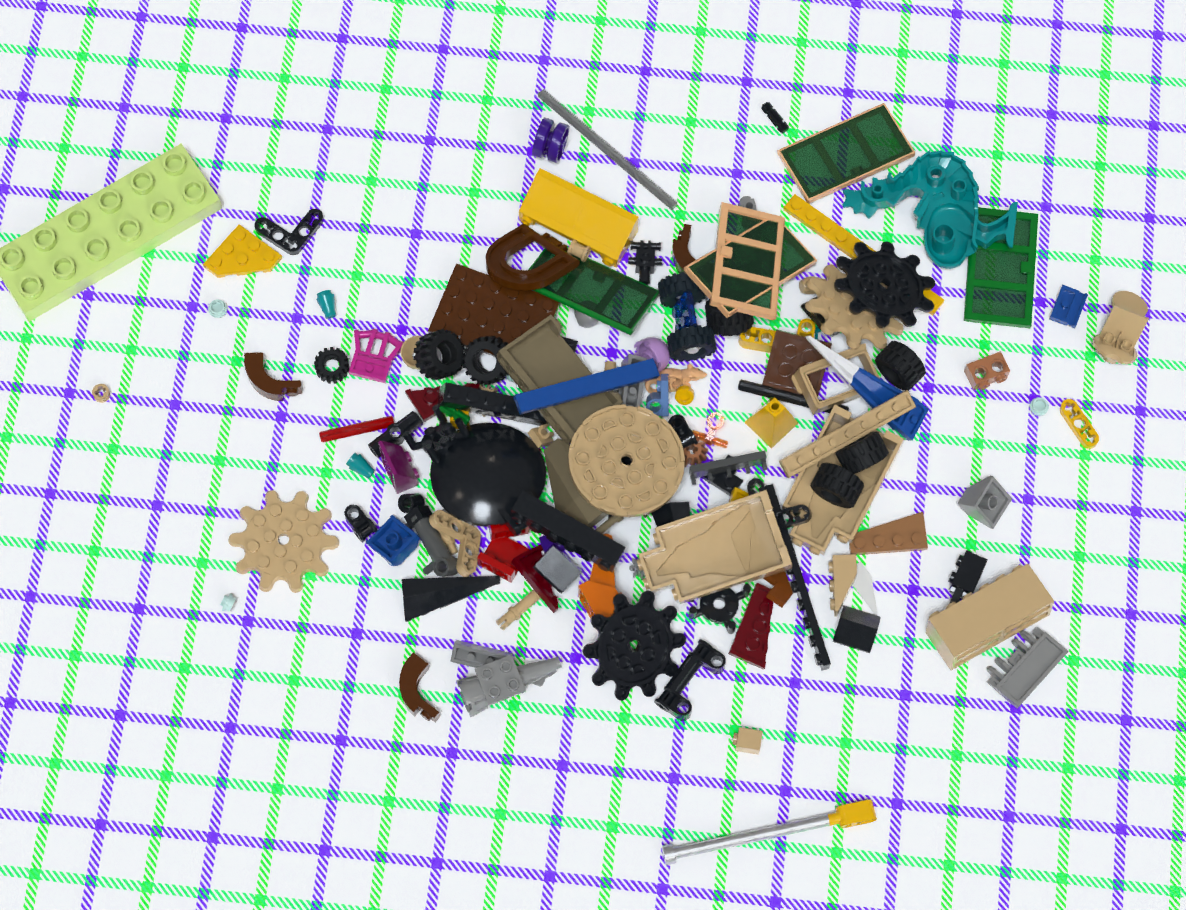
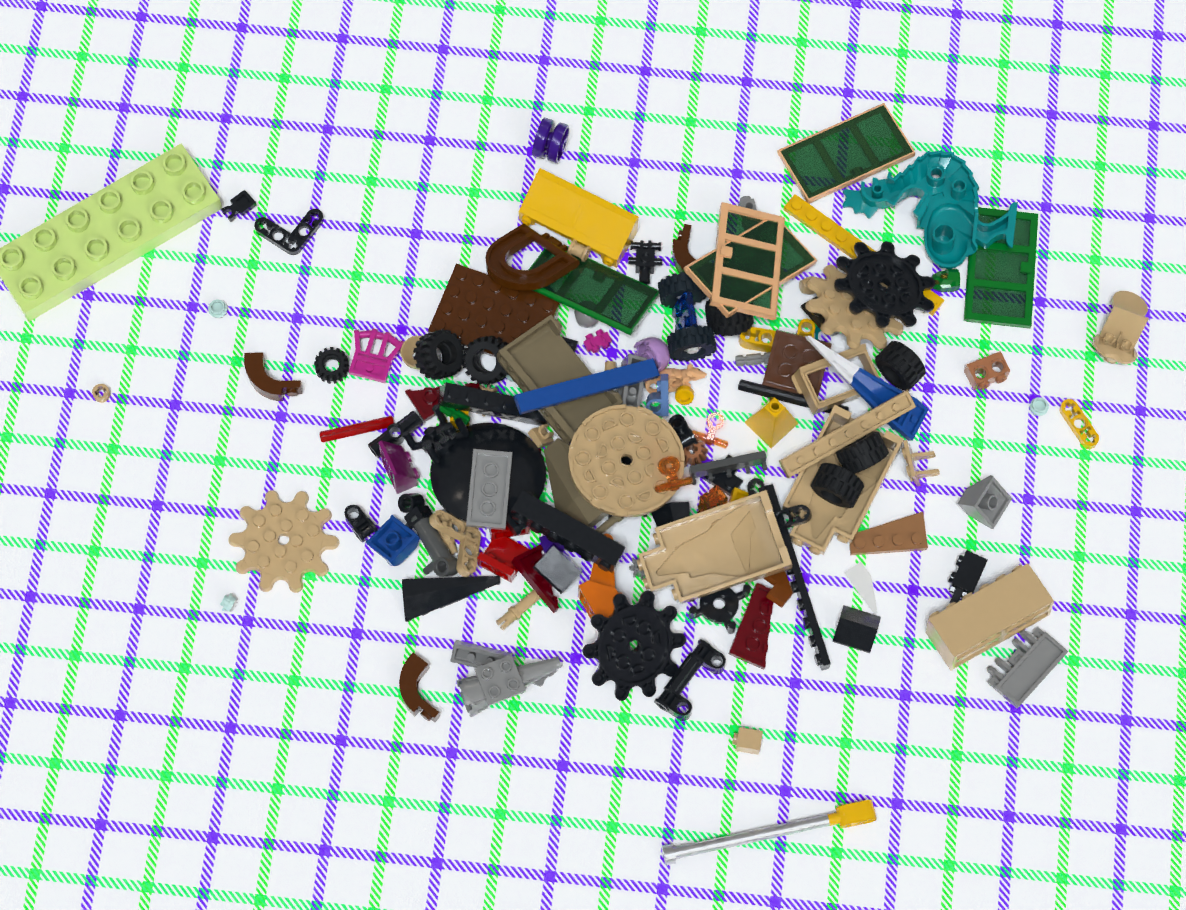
(241, 204): none -> black plate
(242, 255): yellow plate -> none
(327, 303): teal cone -> none
(360, 465): teal cone -> none
(489, 489): none -> light grey plate
(595, 343): none -> dark pink piece
(610, 152): light grey axle -> none
(673, 482): none -> clear orange piece
(712, 499): none -> clear orange brick
(752, 359): none -> light grey axle
(775, 117): black axle -> none
(843, 576): tan slope -> none
(911, 468): none -> tan plate
(947, 280): none -> green rock
(1068, 306): blue plate -> none

